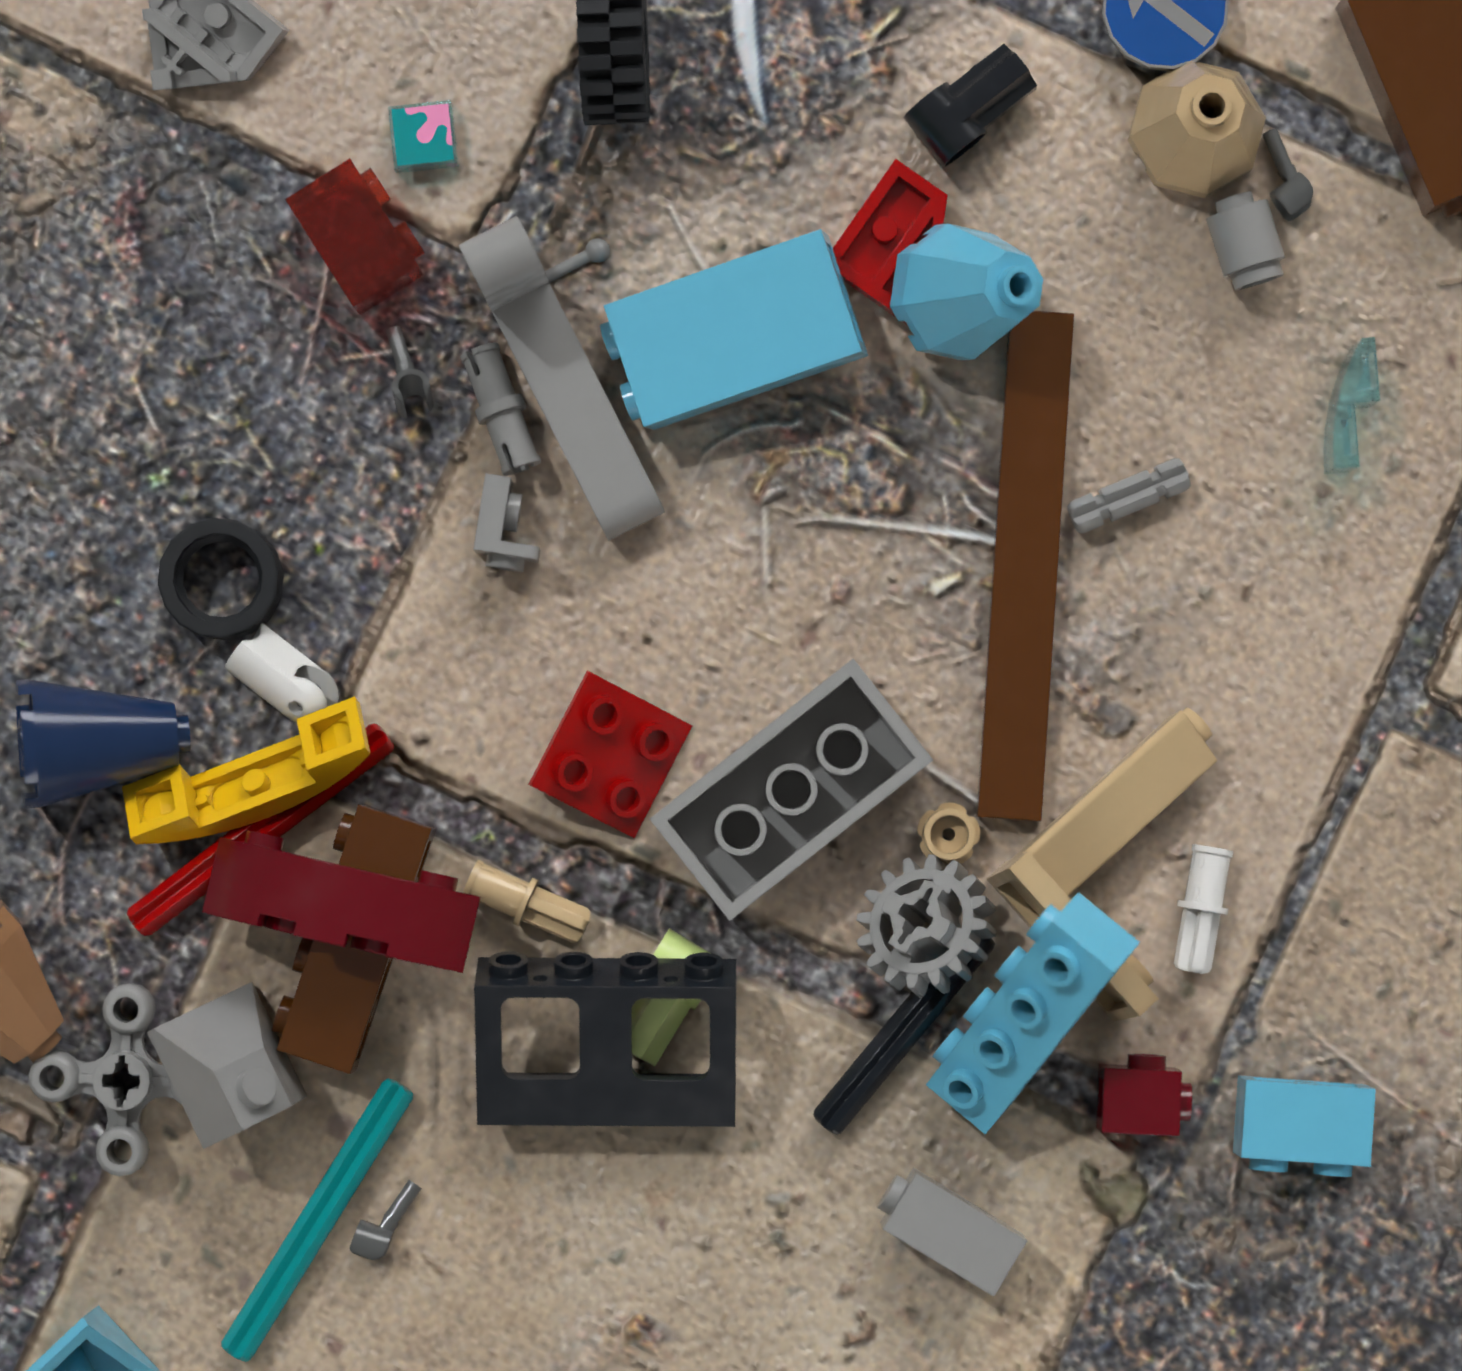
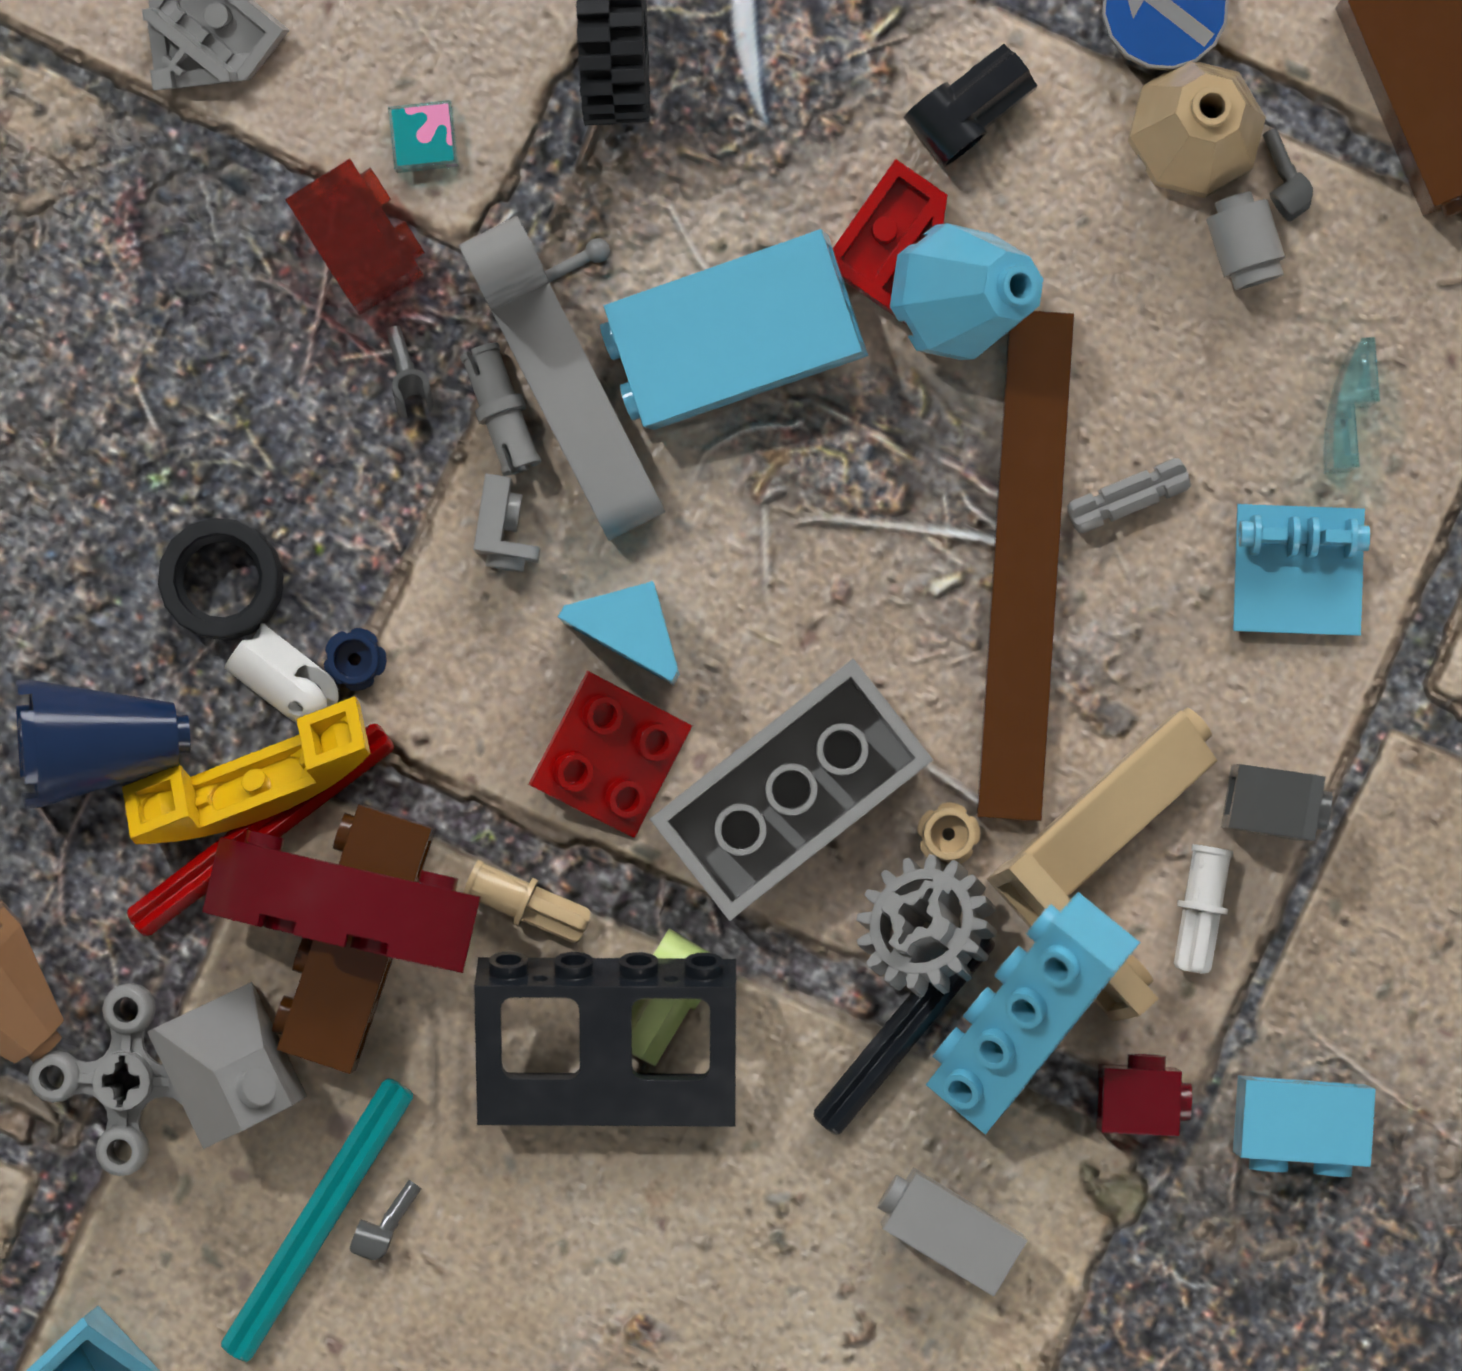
(338, 653): none -> dark blue plate
(629, 625): none -> medium azure slope
(1276, 802): none -> dark grey slope
(1299, 569): none -> medium azure hinge

